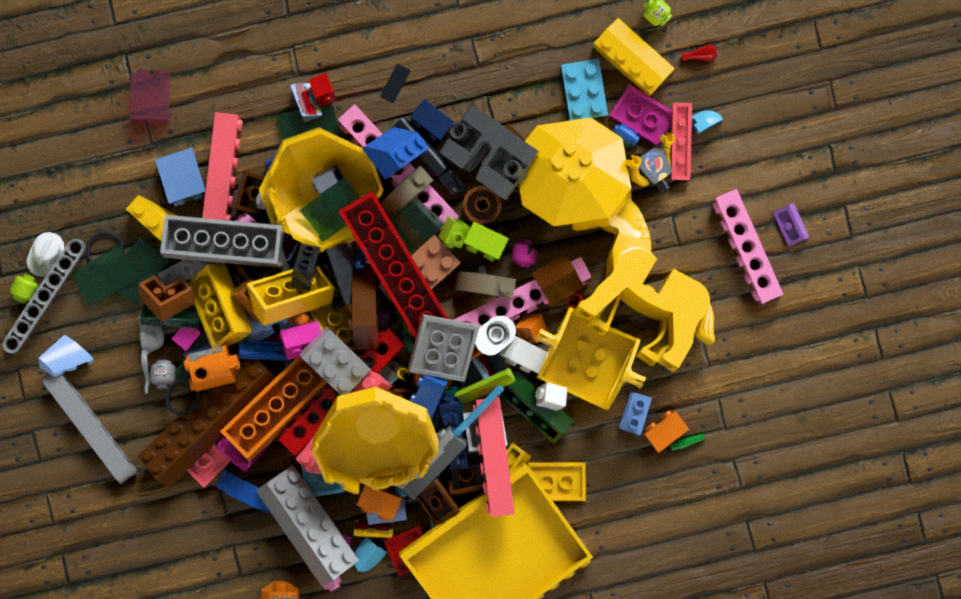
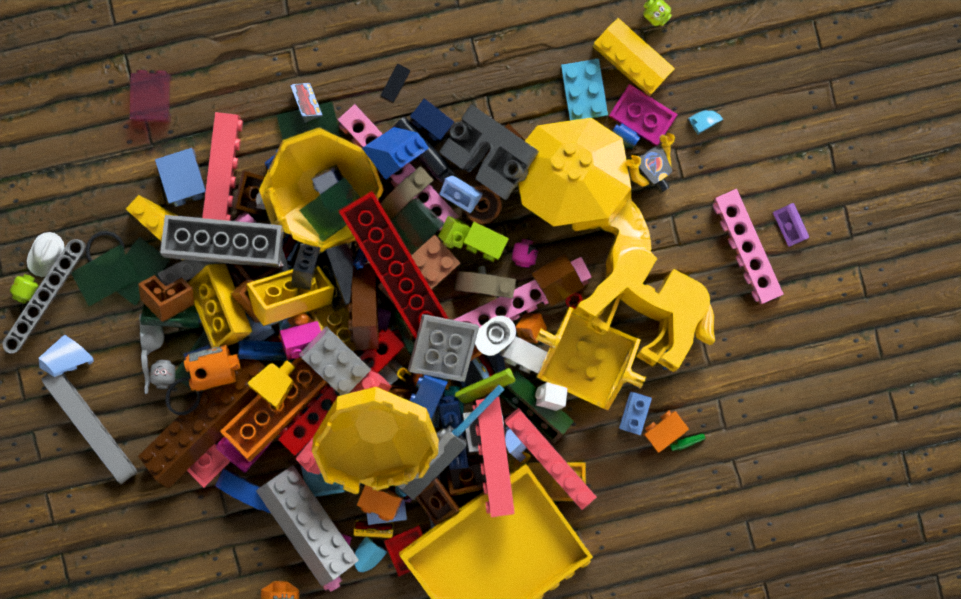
(187, 337): dark pink brick -> none
(273, 383): none -> yellow torso
(322, 89): red brick -> none
(460, 193): none -> light blue slope
(514, 445): none -> light blue slope
(550, 458): none -> coral brick
(681, 148): coral plate -> none
(705, 53): red cone -> none

